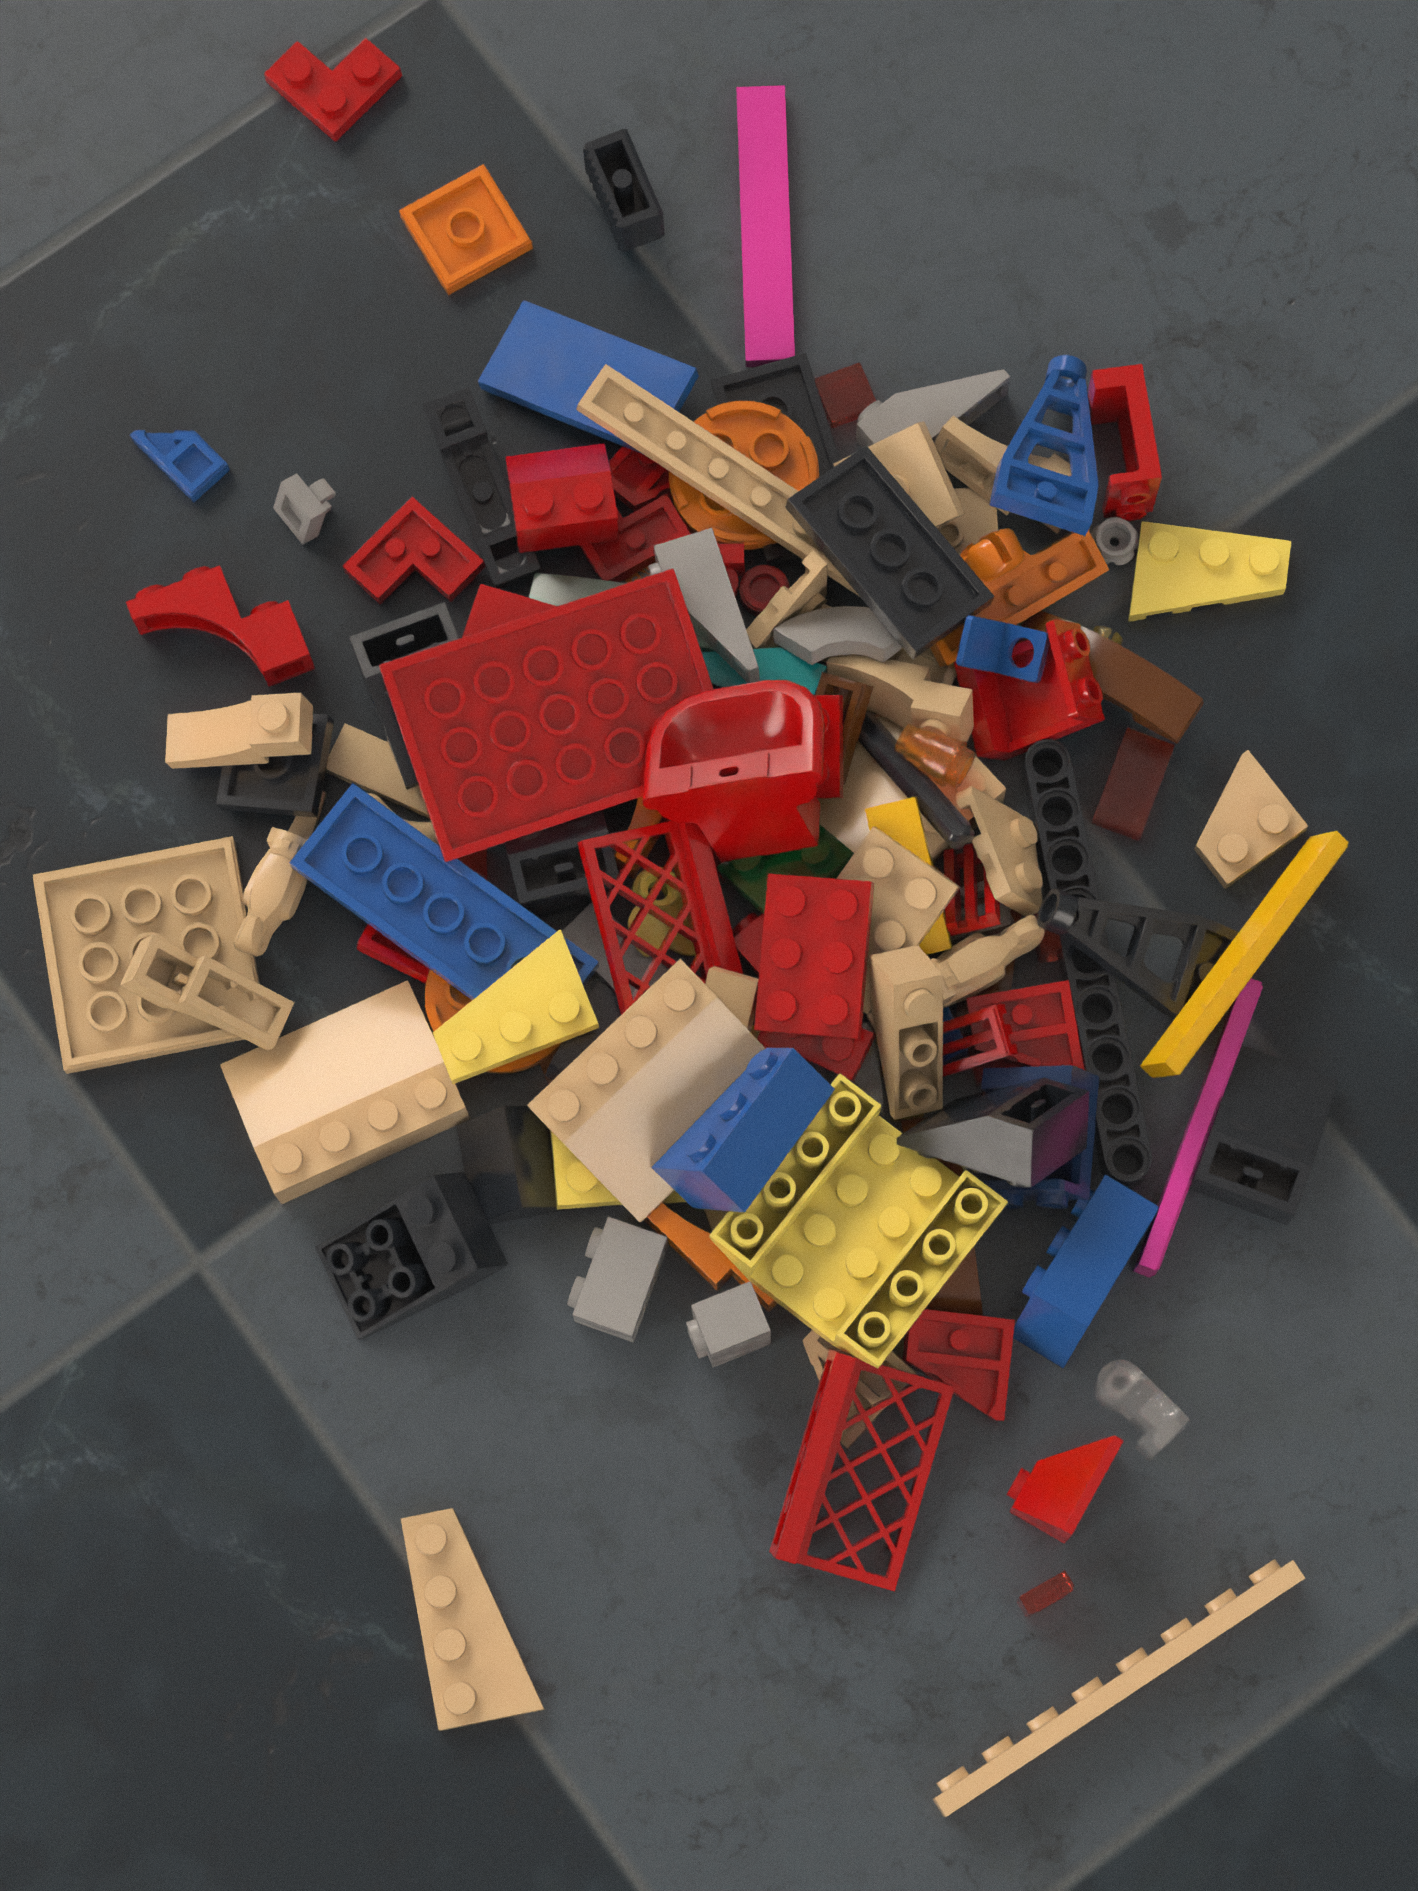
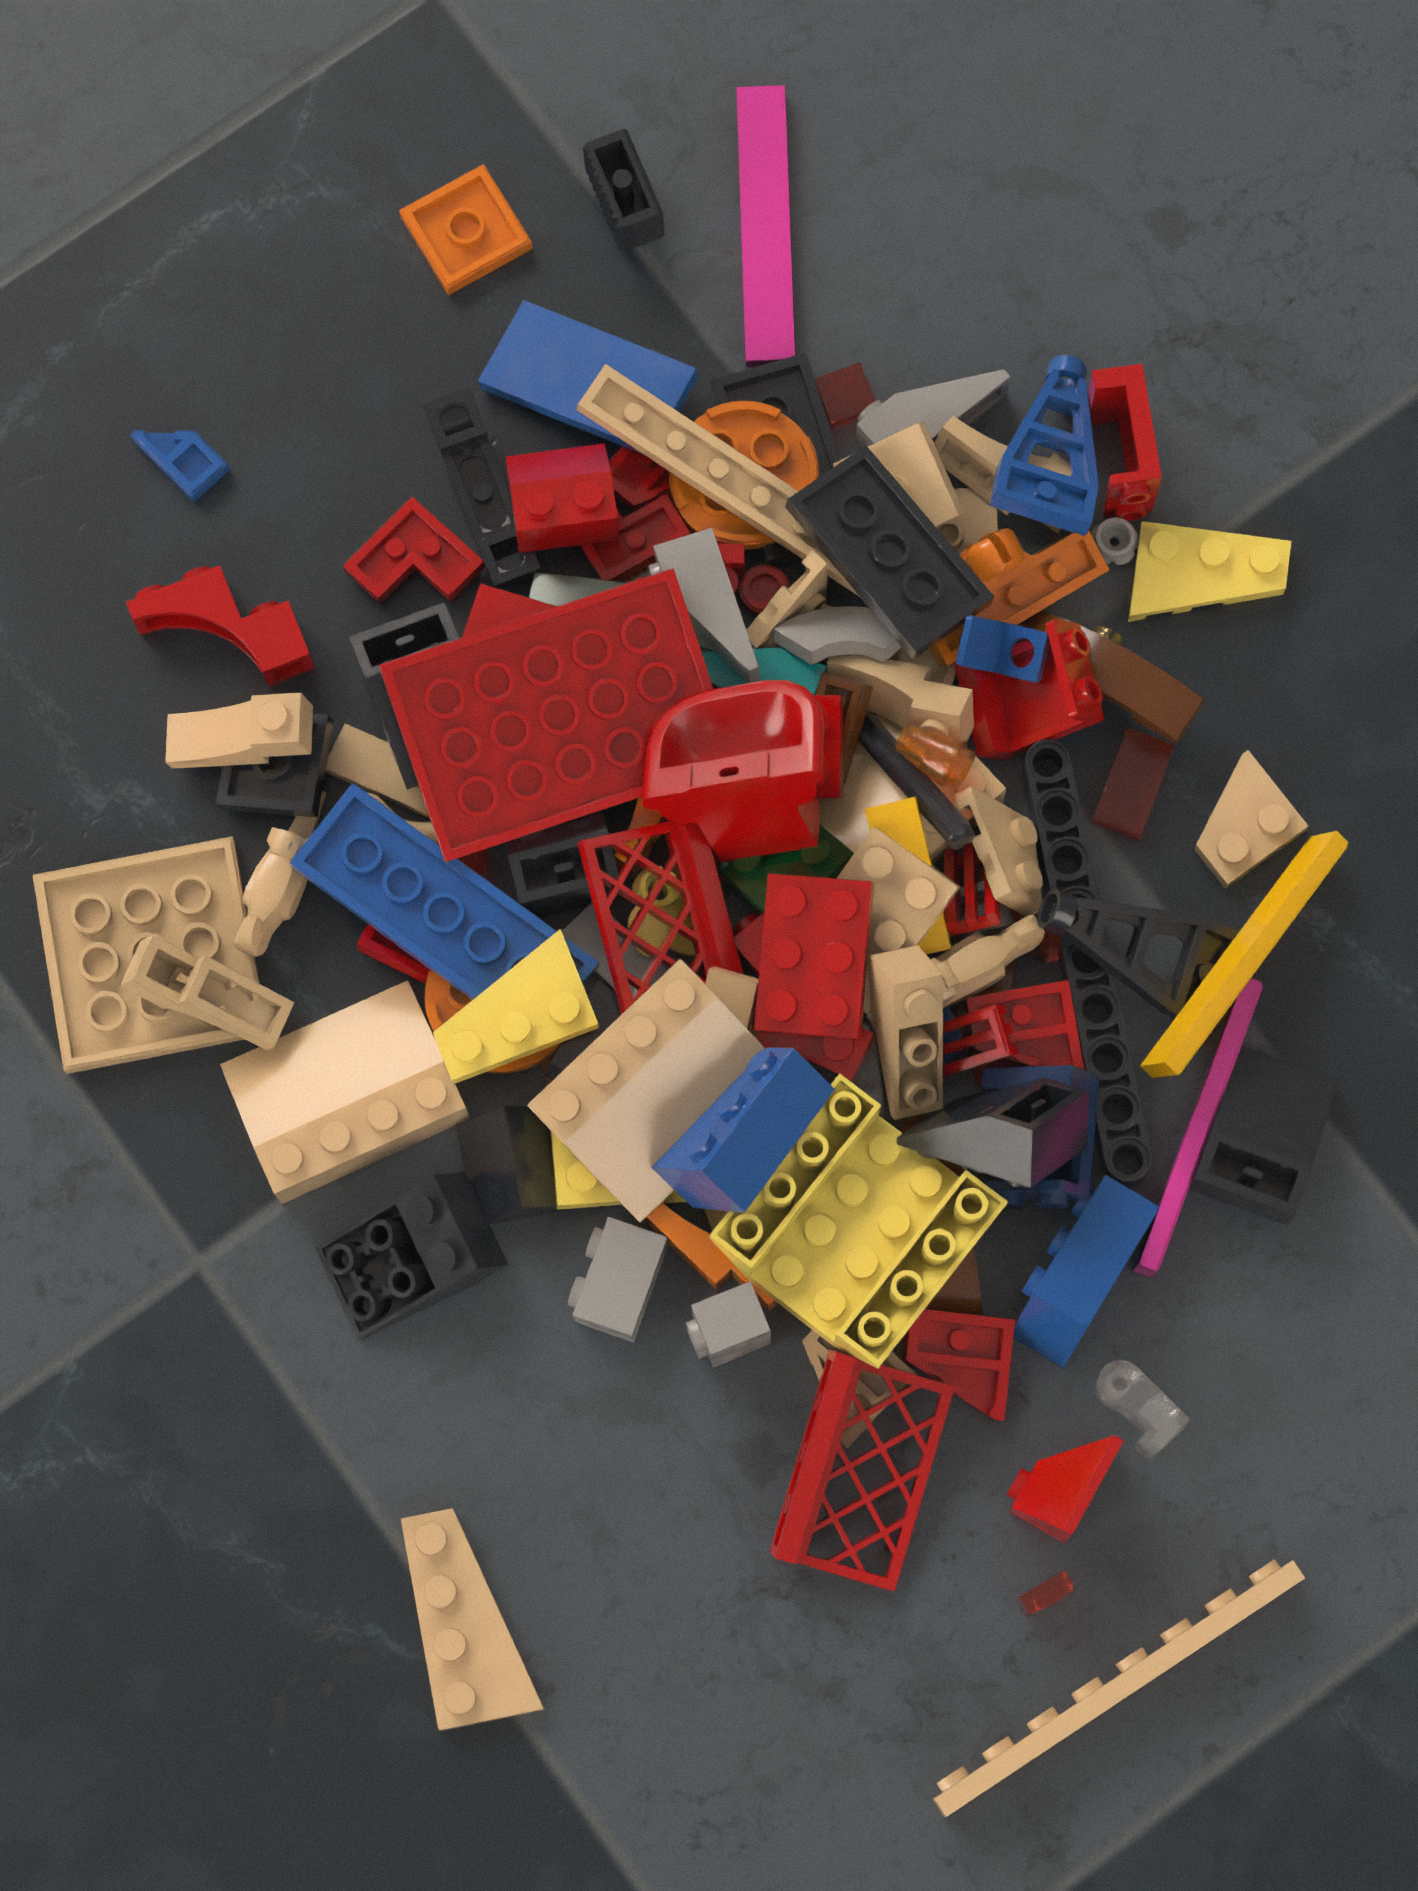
(303, 506): light grey tile -> none
(334, 96): red plate -> none

